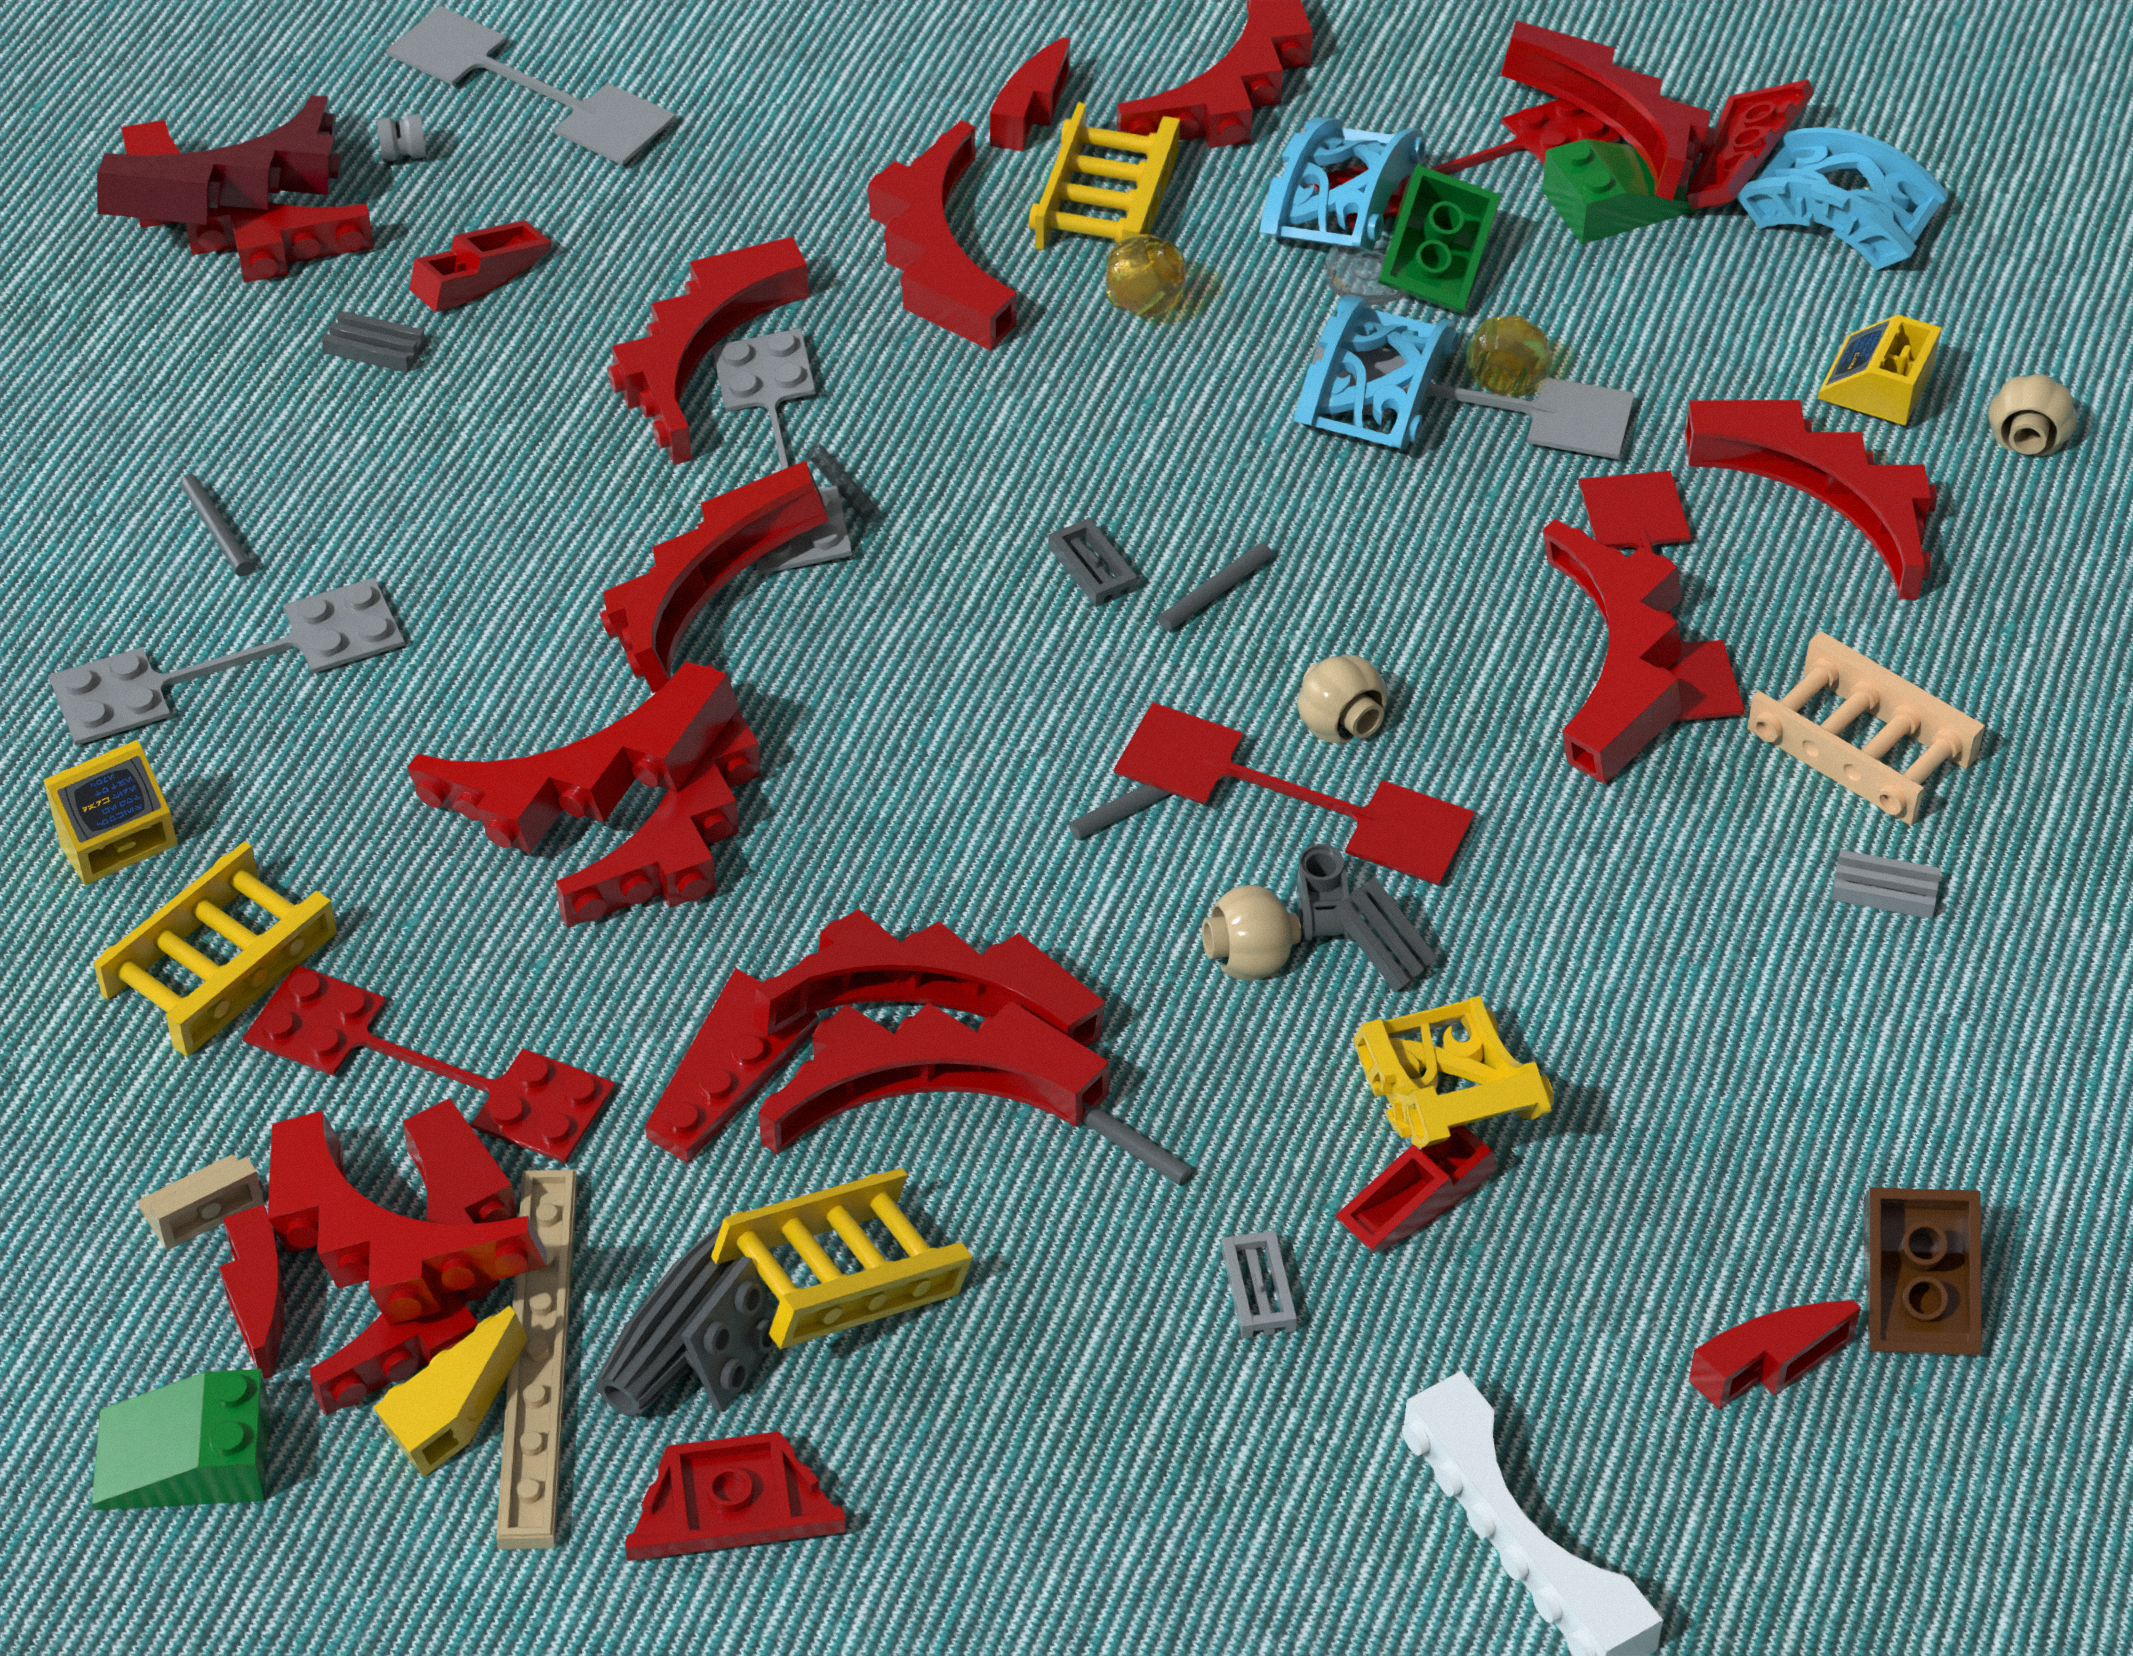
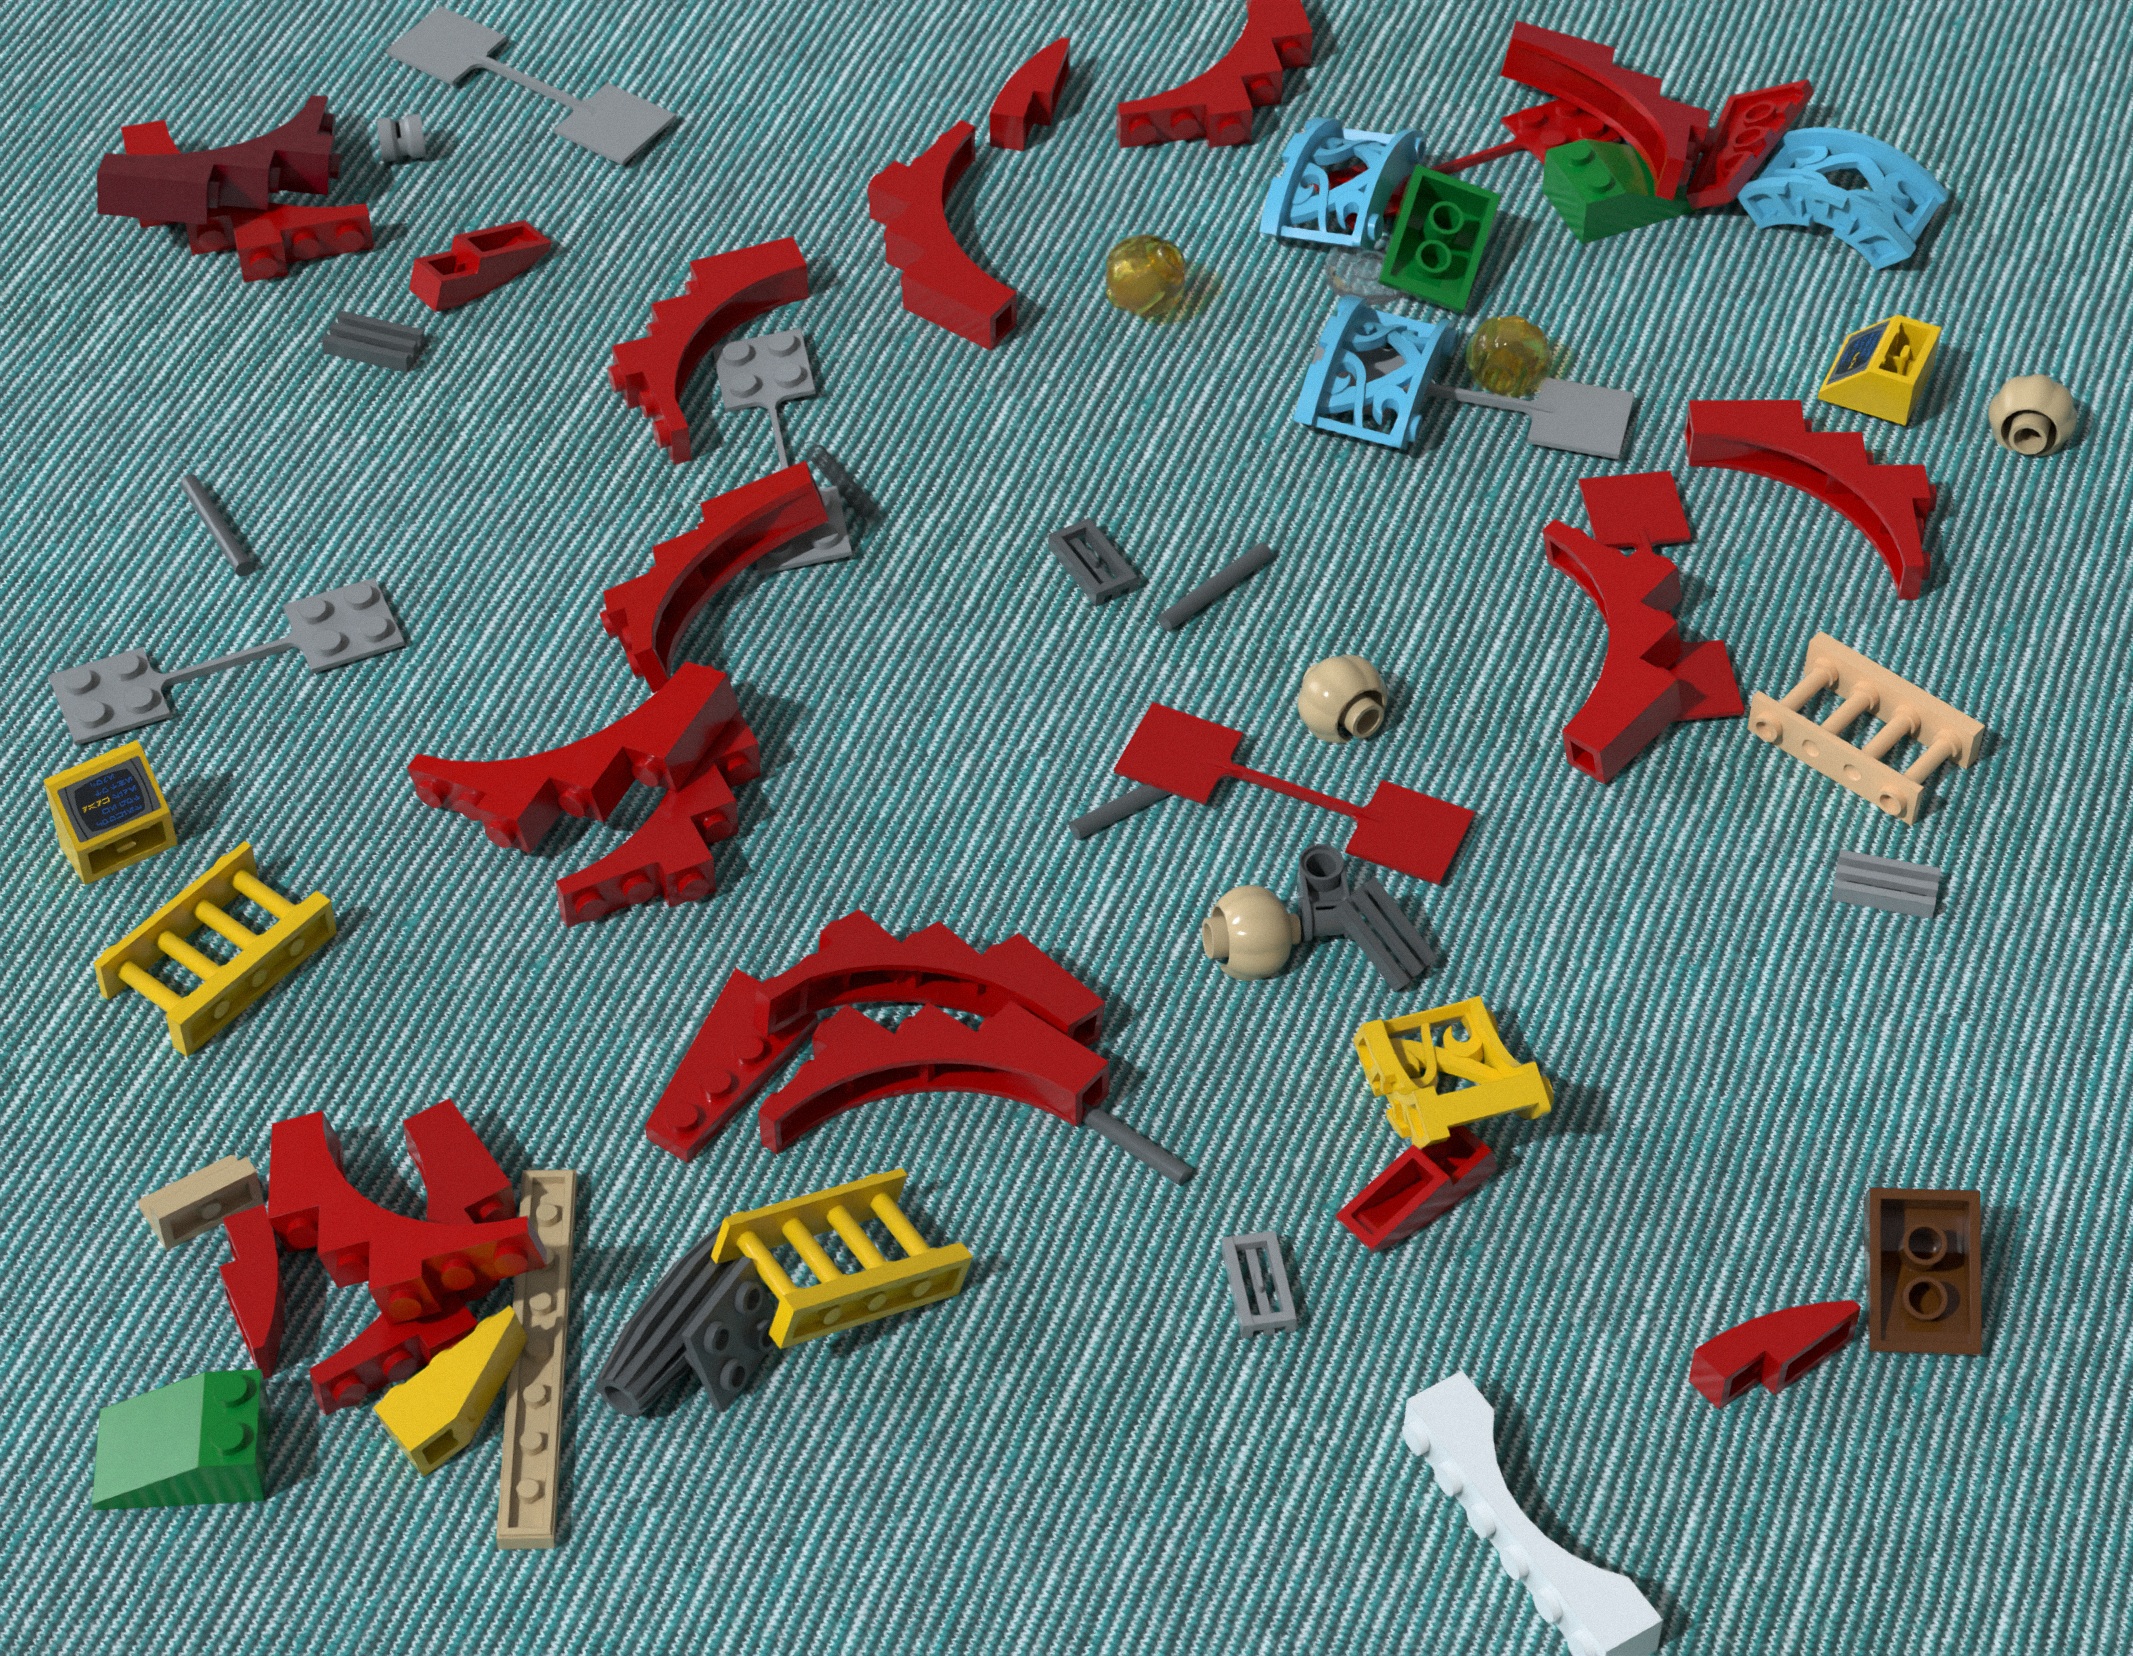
(532, 1105): red hinge -> none
(730, 1497): red wing -> none
(1140, 204): yellow fence -> none

